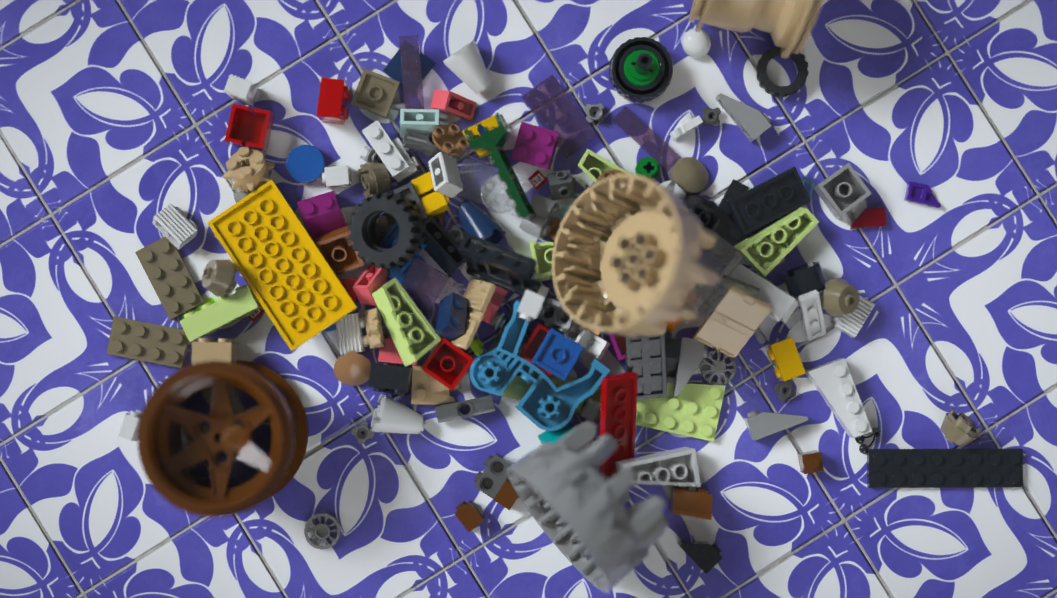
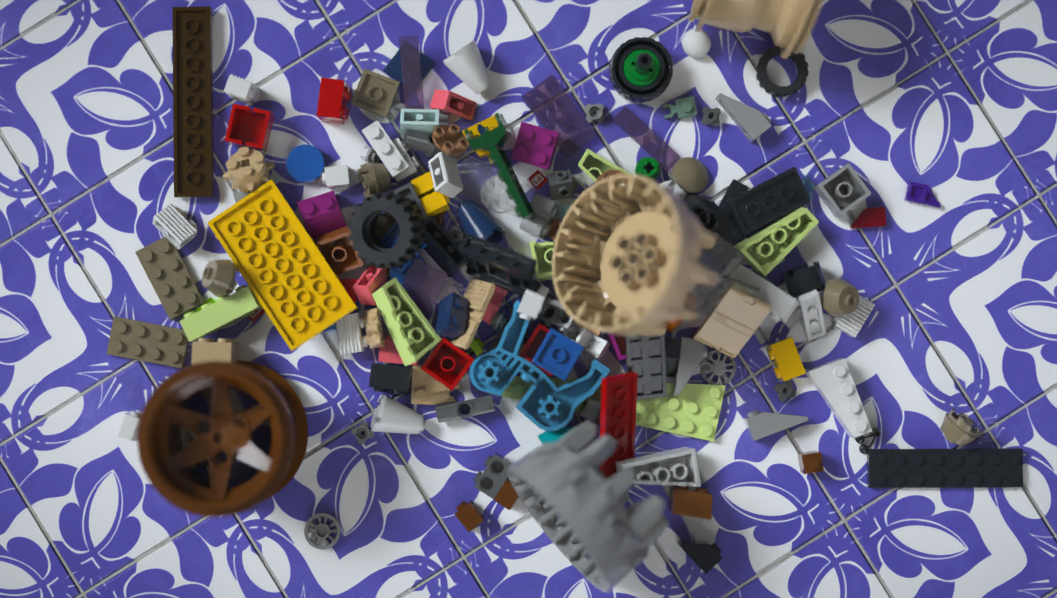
(193, 102): none -> dark brown plate
(352, 369): medium nougat dish -> none
(683, 108): none -> sand green plate
(689, 124): white plate -> none

